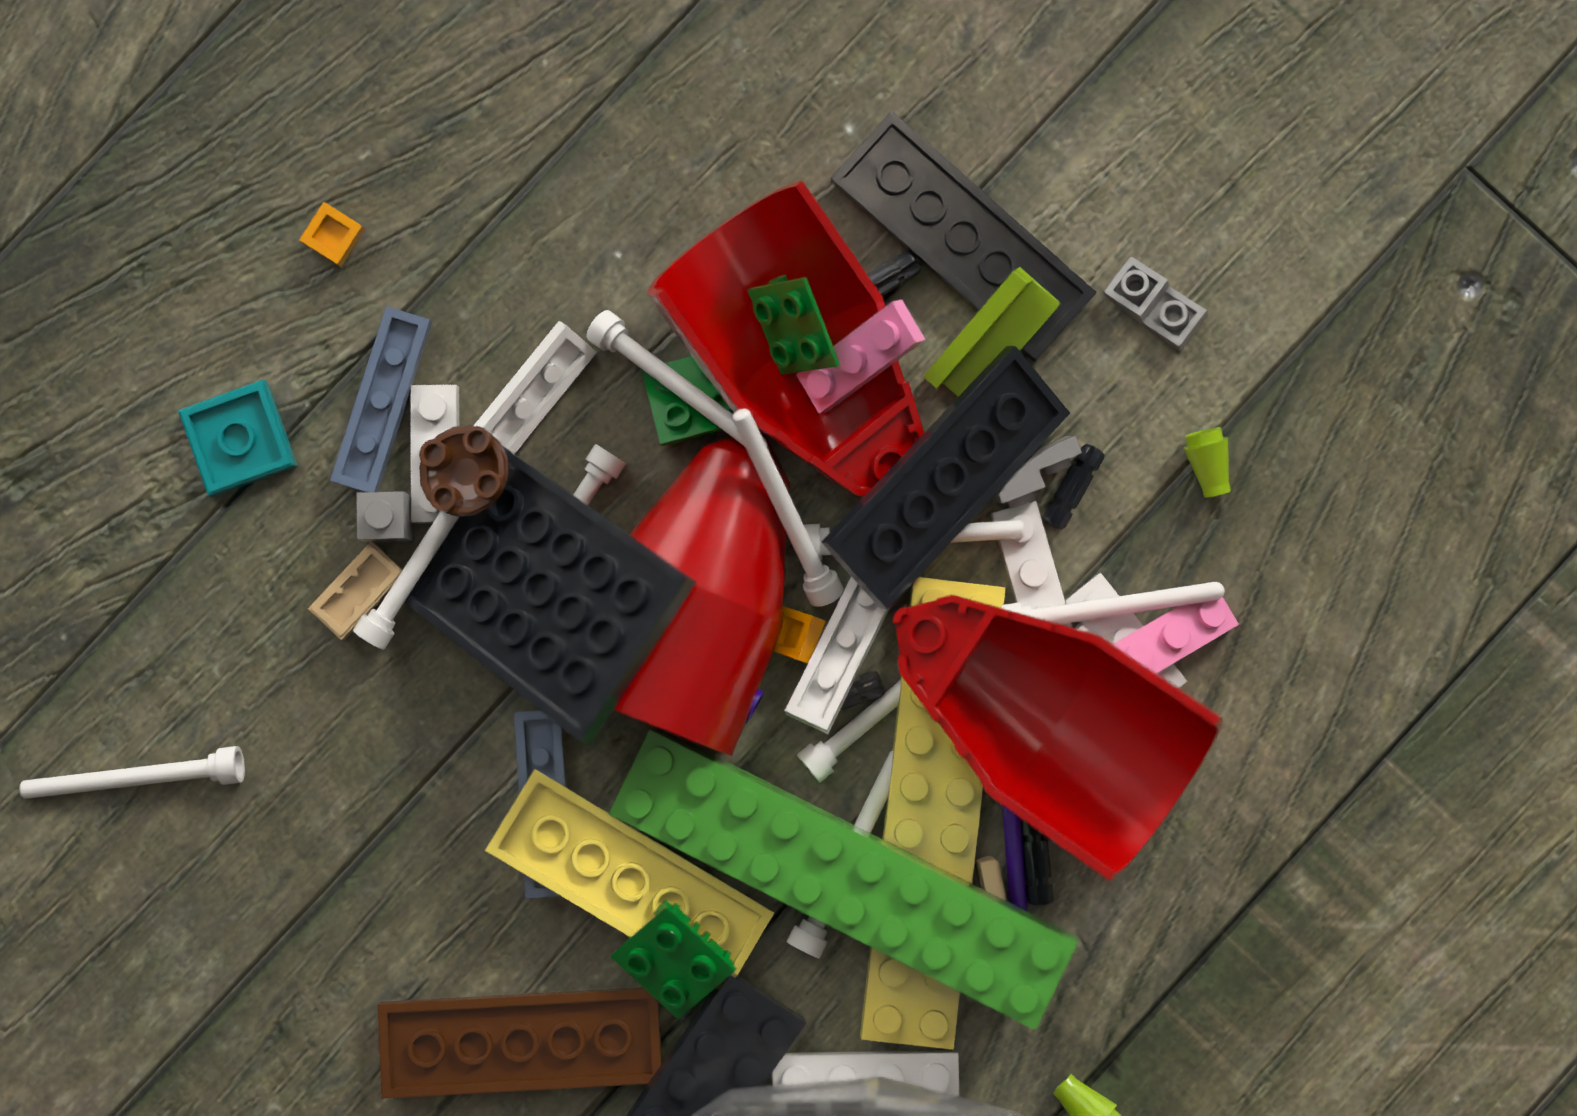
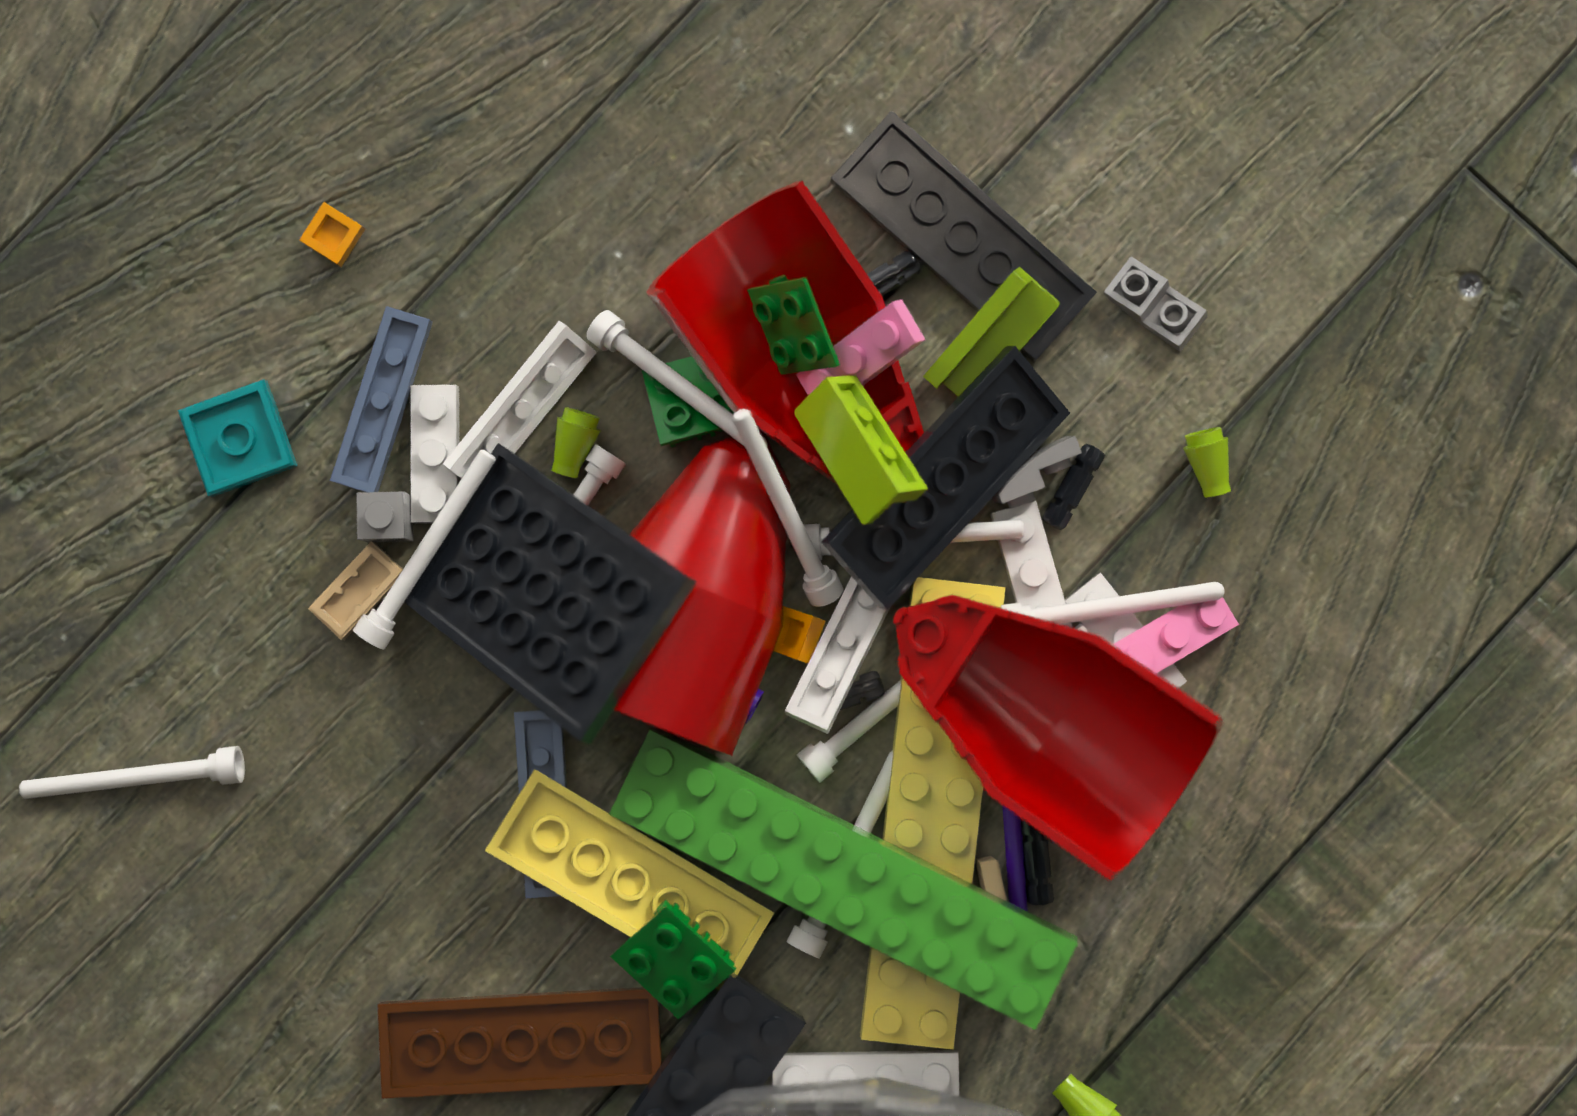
(463, 470): reddish brown dish -> none
(573, 441): none -> lime cone
(858, 447): none -> lime panel

